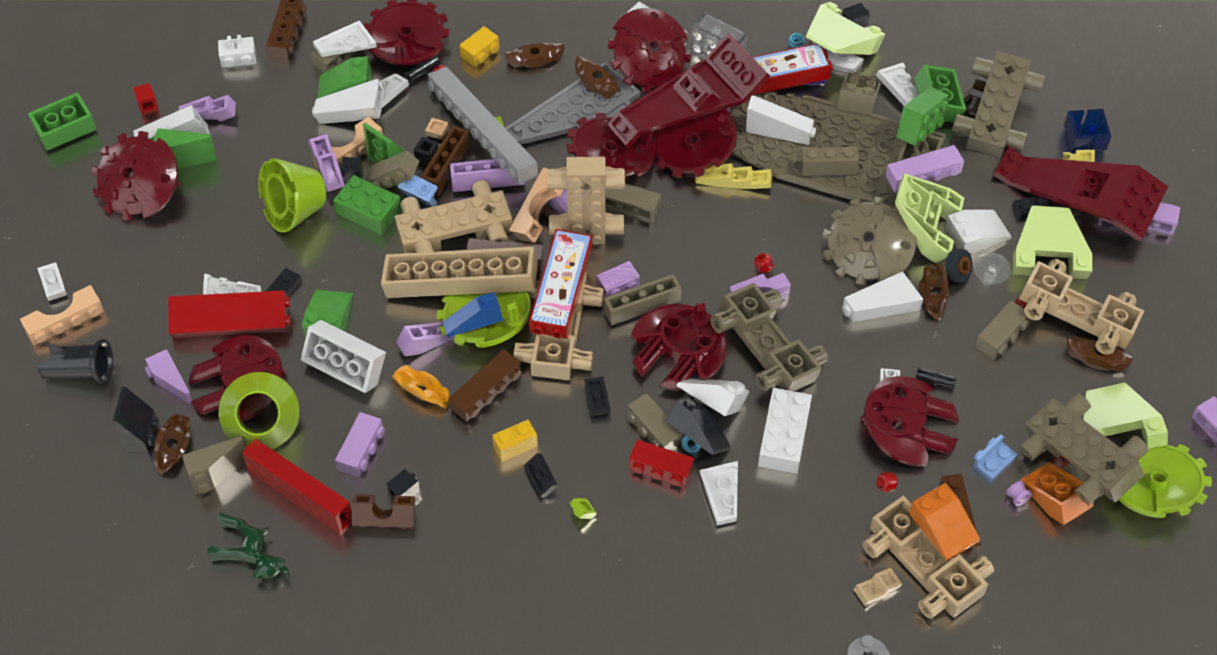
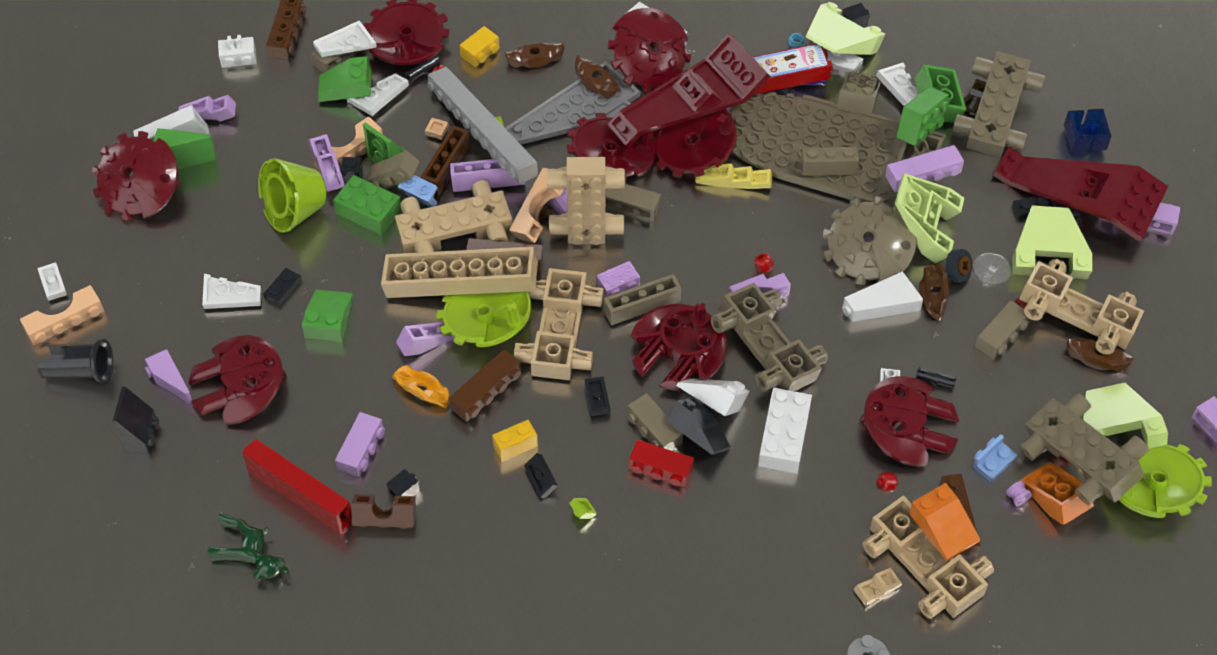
(62, 121): bright green brick -> none
(145, 98): red brick -> none
(175, 428): reddish brown piece -> none
(213, 464): dark tan slope -> none
(228, 314): red brick -> none
(273, 387): lime cone -> none
(343, 356): white brick -> none
(350, 104): white slope -> none
(425, 151): black brick -> none
(476, 314): blue slope -> none
(561, 284): brick -> none
(691, 449): medium azure plate -> none
(709, 31): clear brick -> none
(721, 490): white wing -> none
(778, 122): white slope -> none
(976, 229): white slope -> none
(1081, 155): light yellow plate -> none

